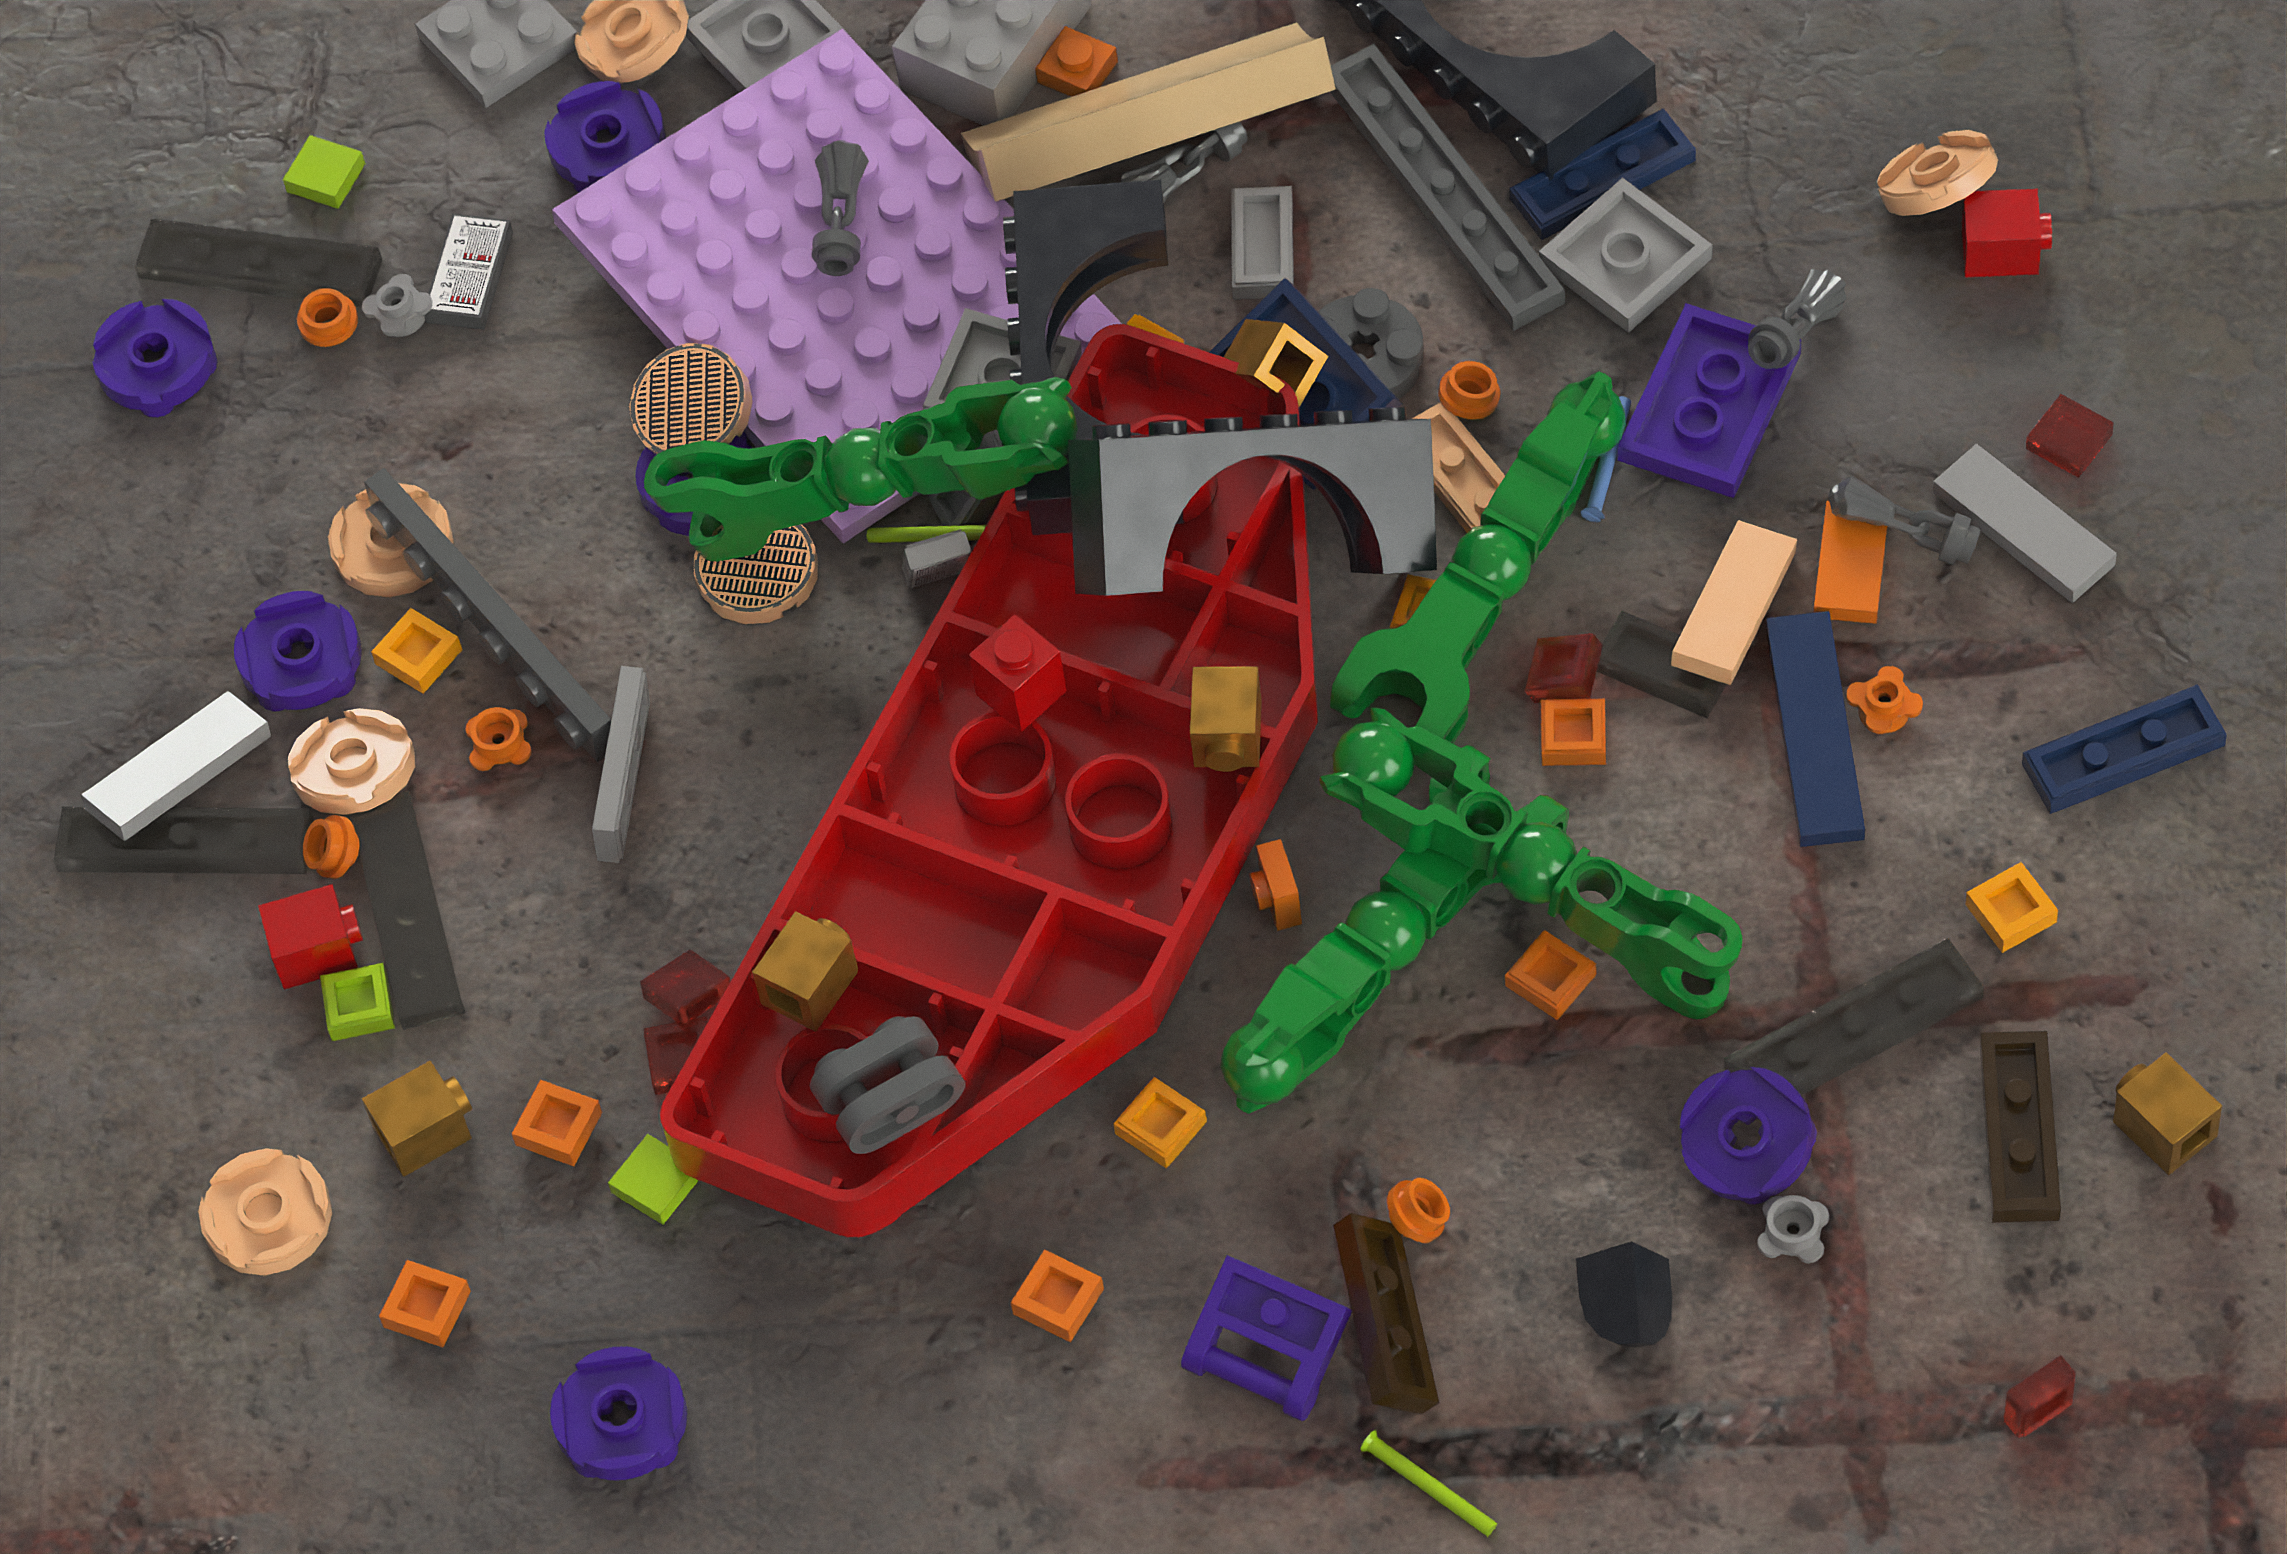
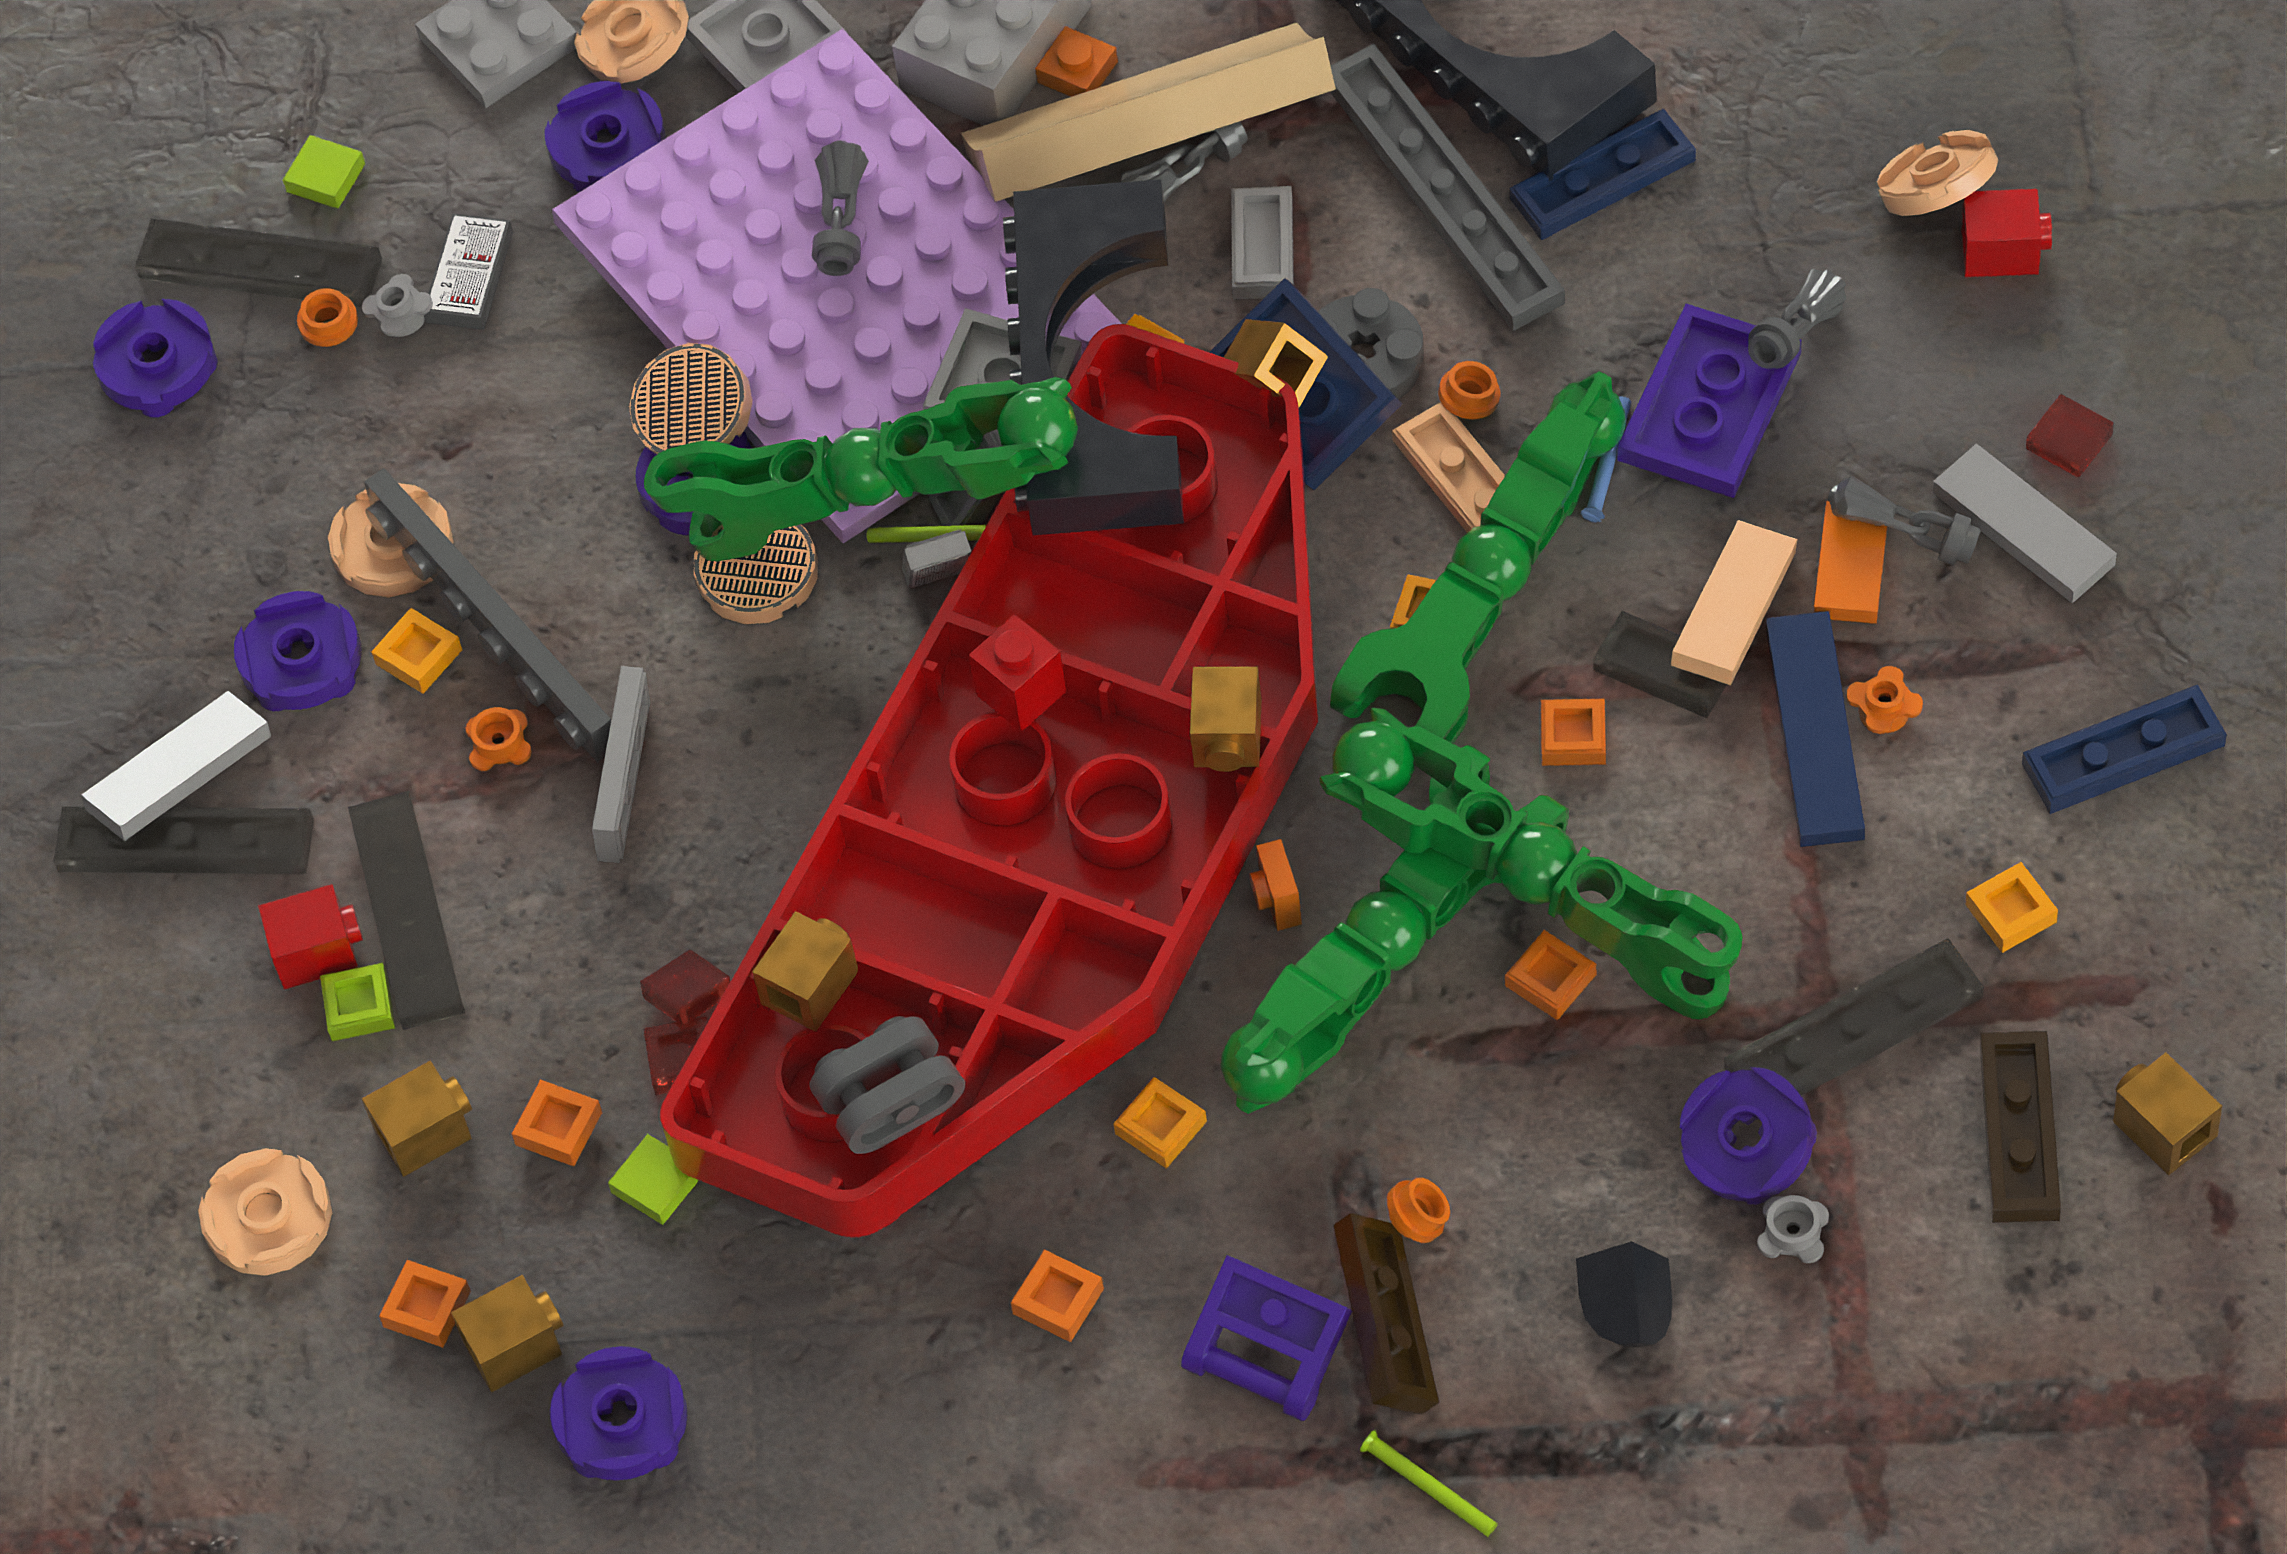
(331, 846): orange plate -> none
(351, 762): light nougat tile -> none
(509, 1332): none -> pearl gold brick
(1136, 486): arch -> none
(1563, 667): clear red tile -> none
(1626, 254): light grey plate -> none
(2040, 1397): clear red tile -> none

